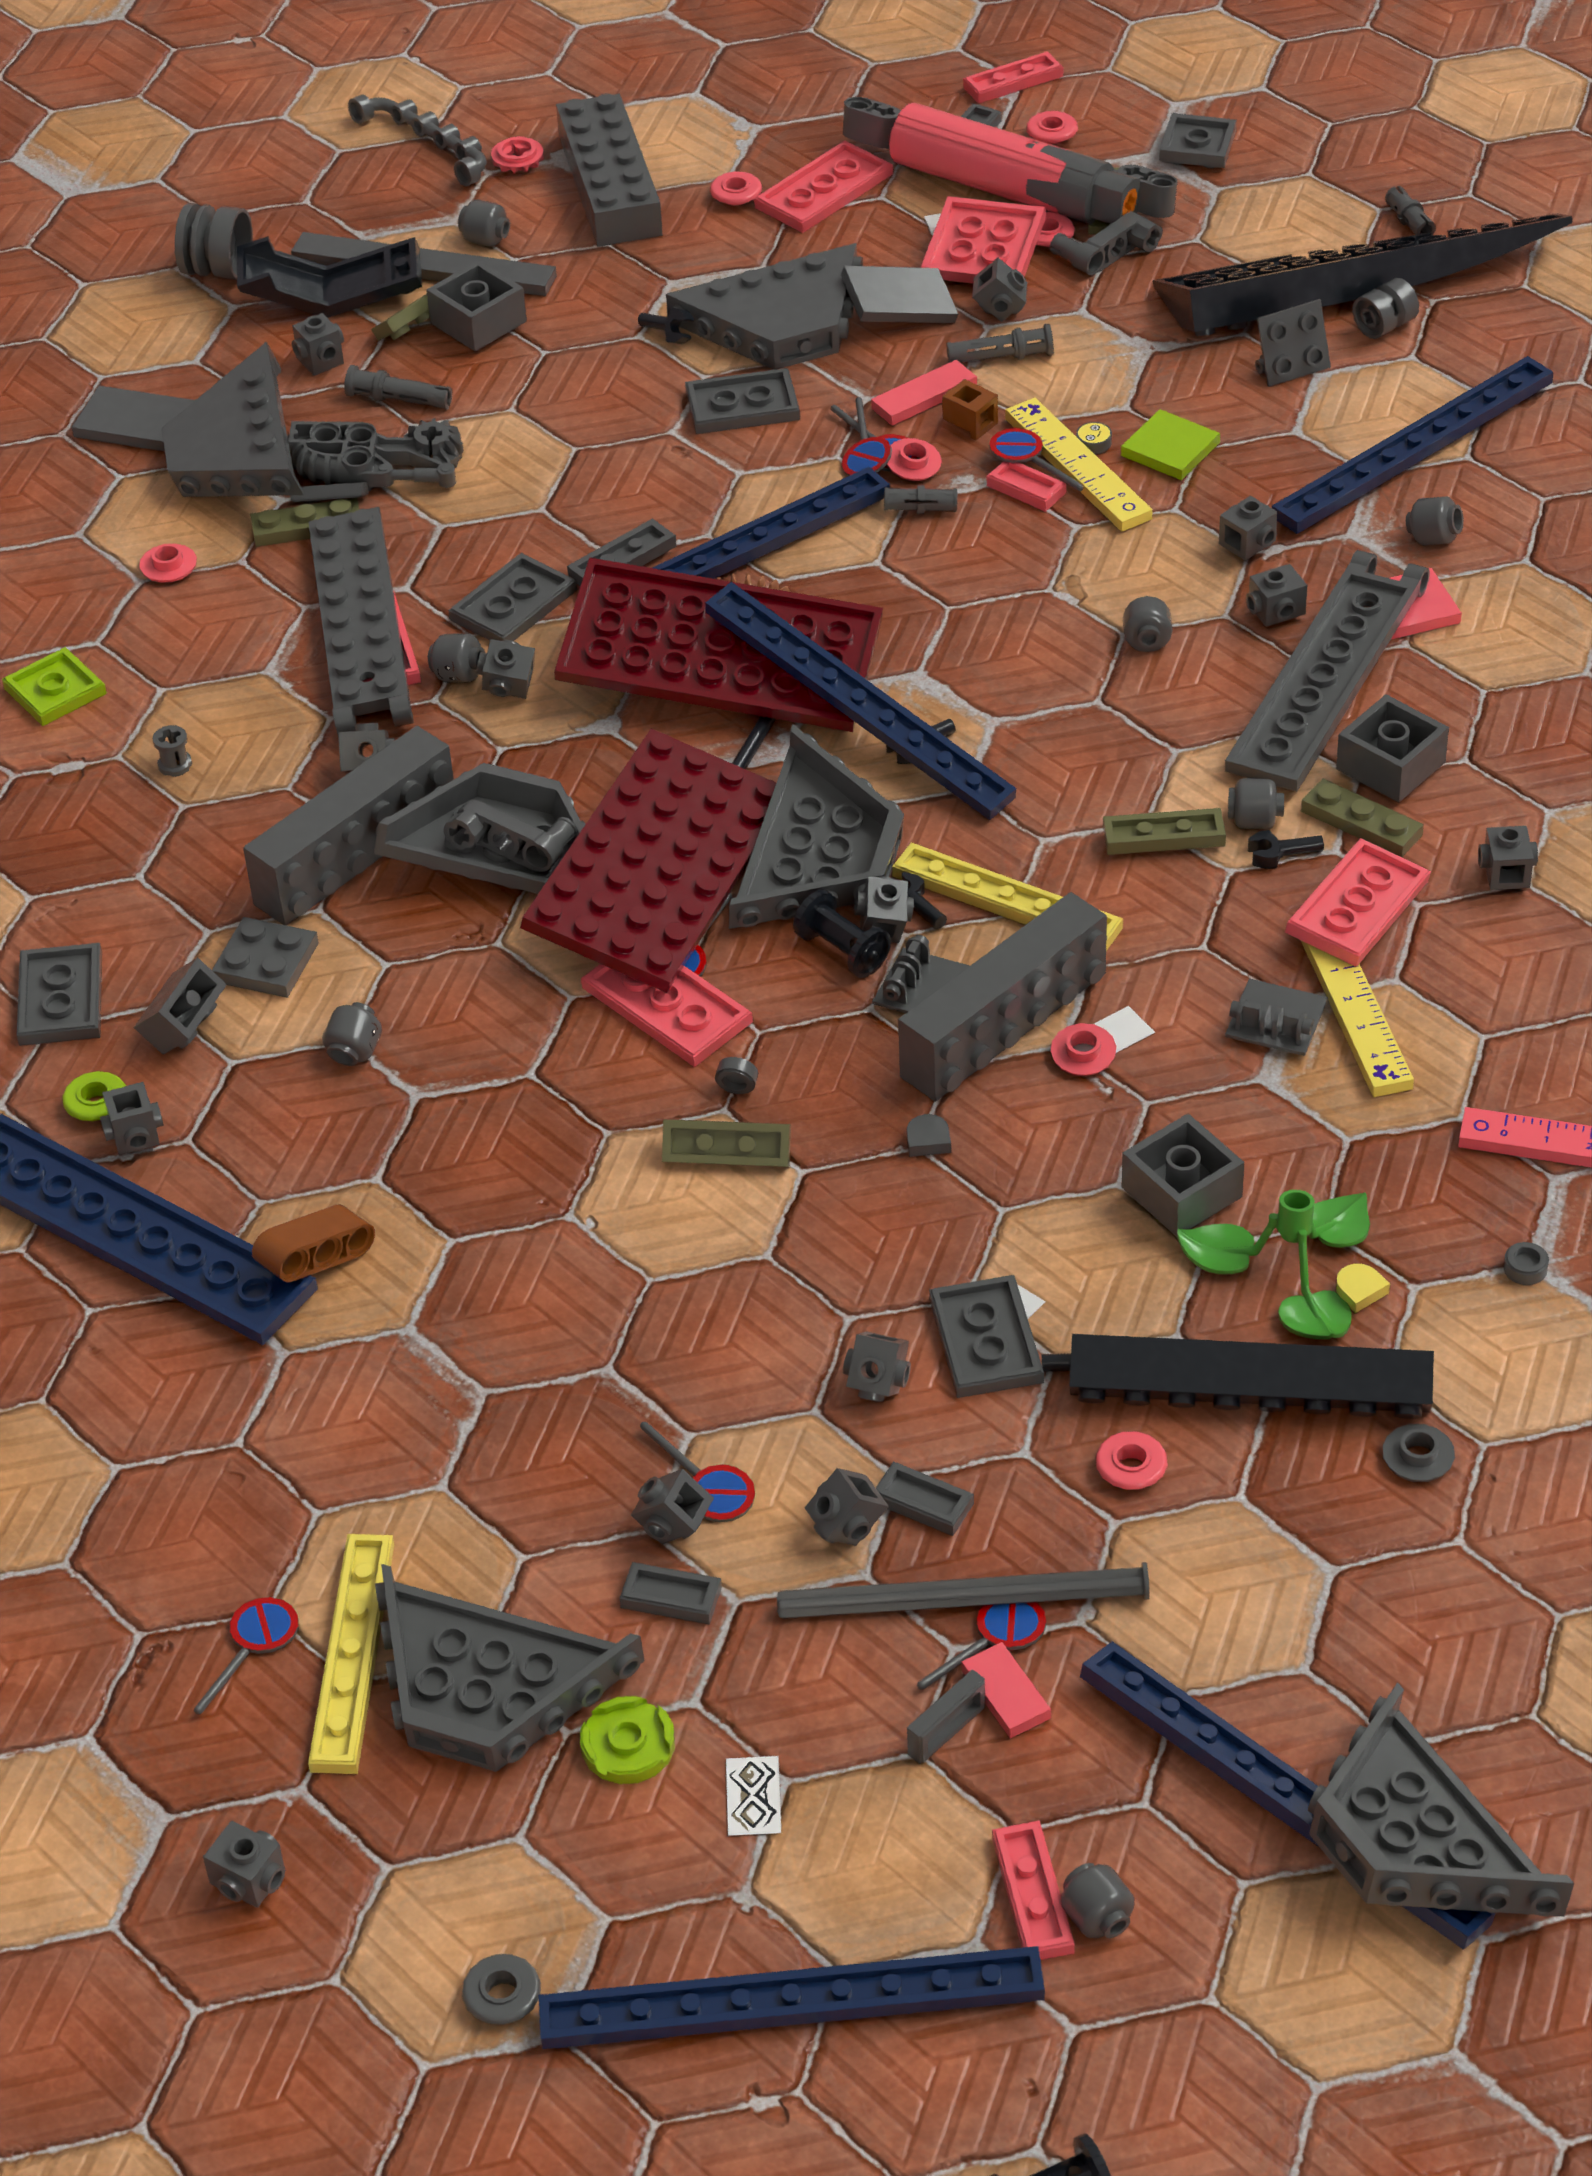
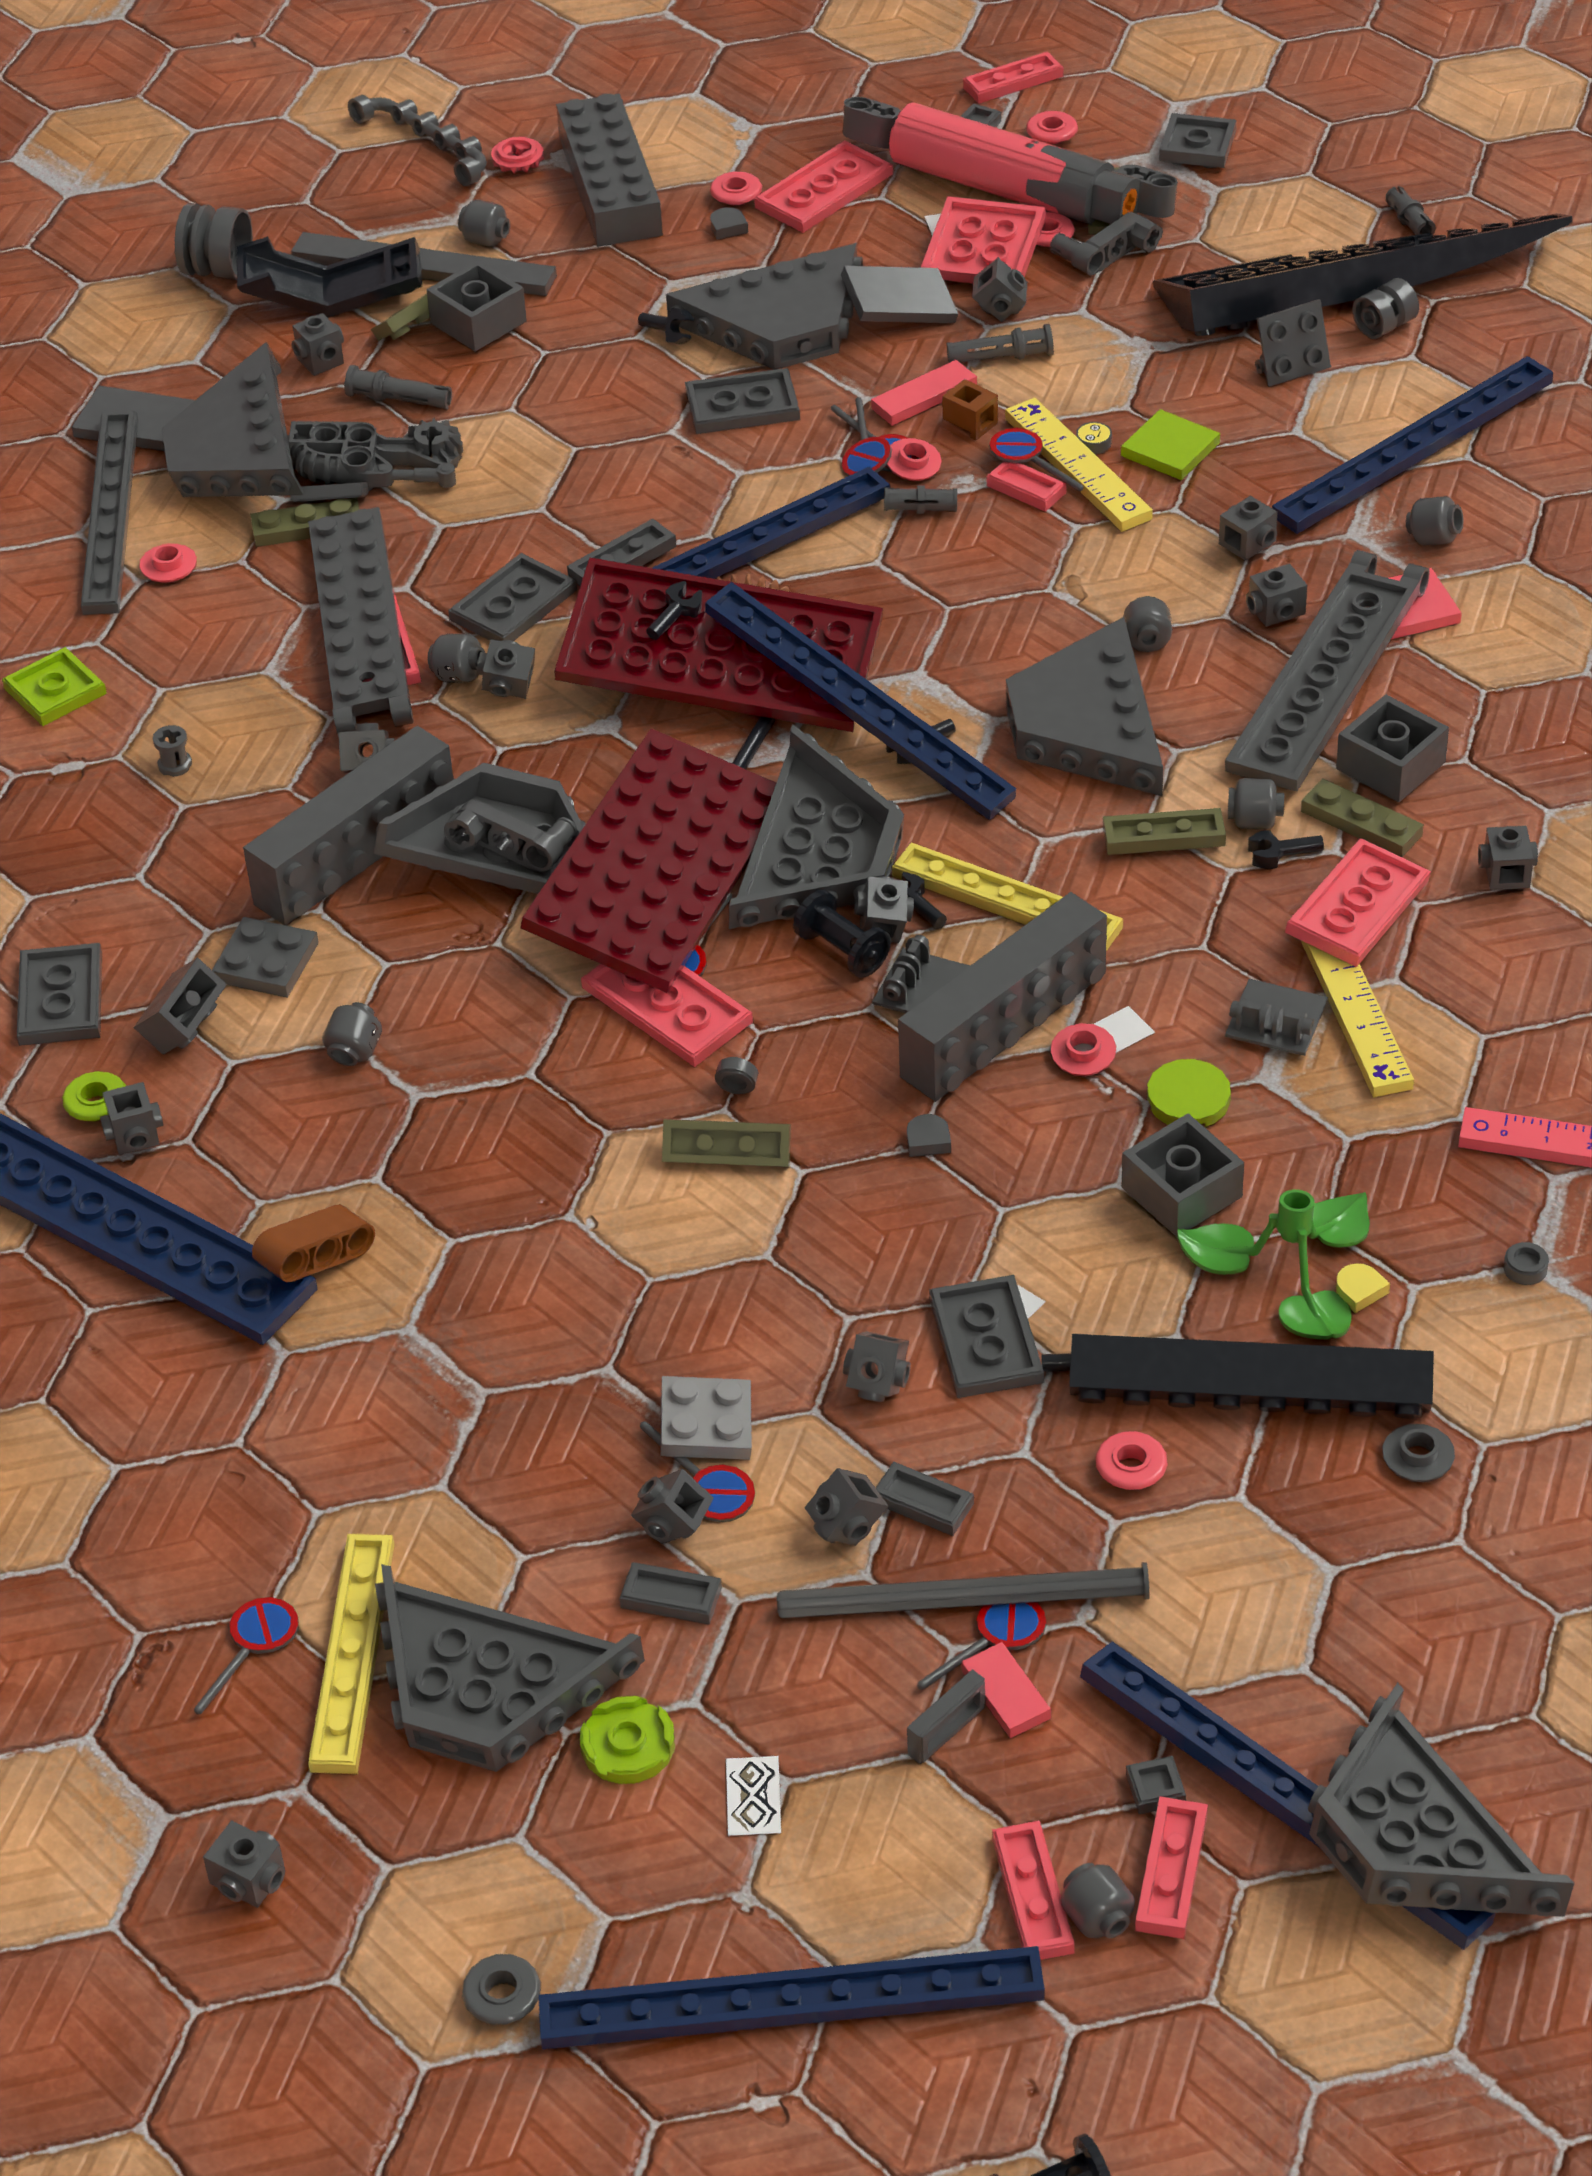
(109, 513): none -> dark grey tile
(677, 607): none -> black bar
(705, 1418): none -> light grey plate
(728, 223): none -> dark grey tile
(1087, 713): none -> dark grey piece
(1154, 1780): none -> dark grey tile
(1171, 1868): none -> coral plate
(1189, 1088): none -> lime tile

